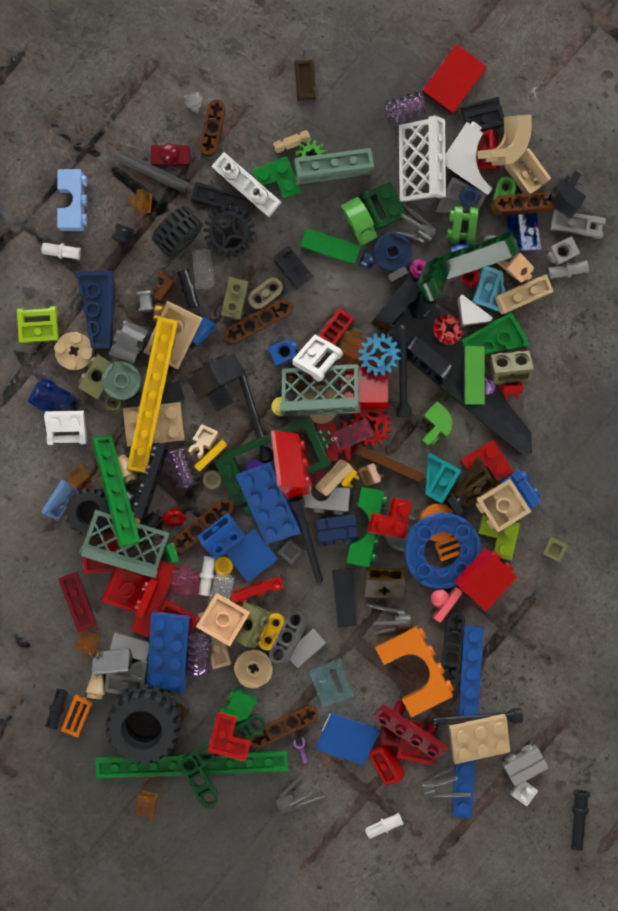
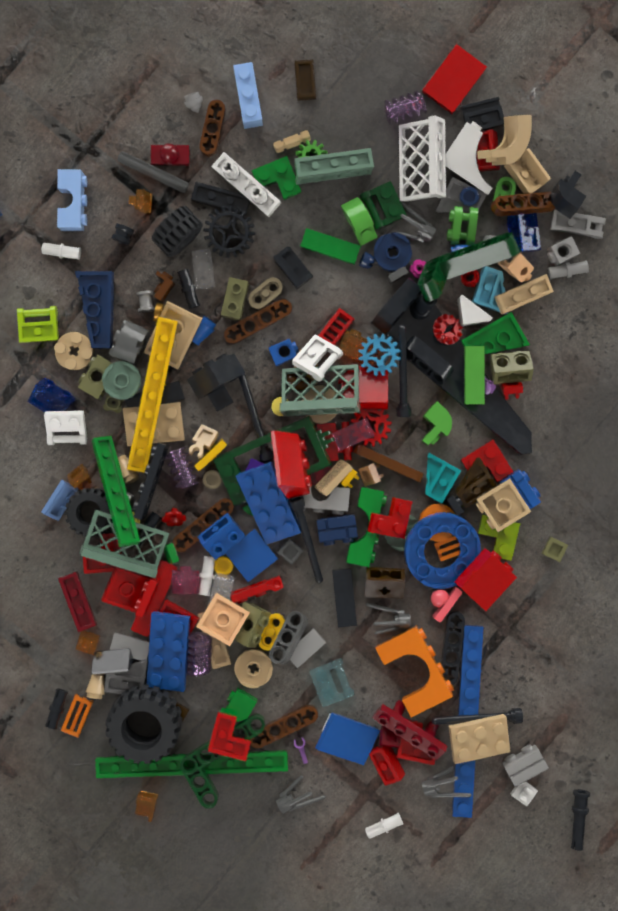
(248, 95): none -> light blue arch

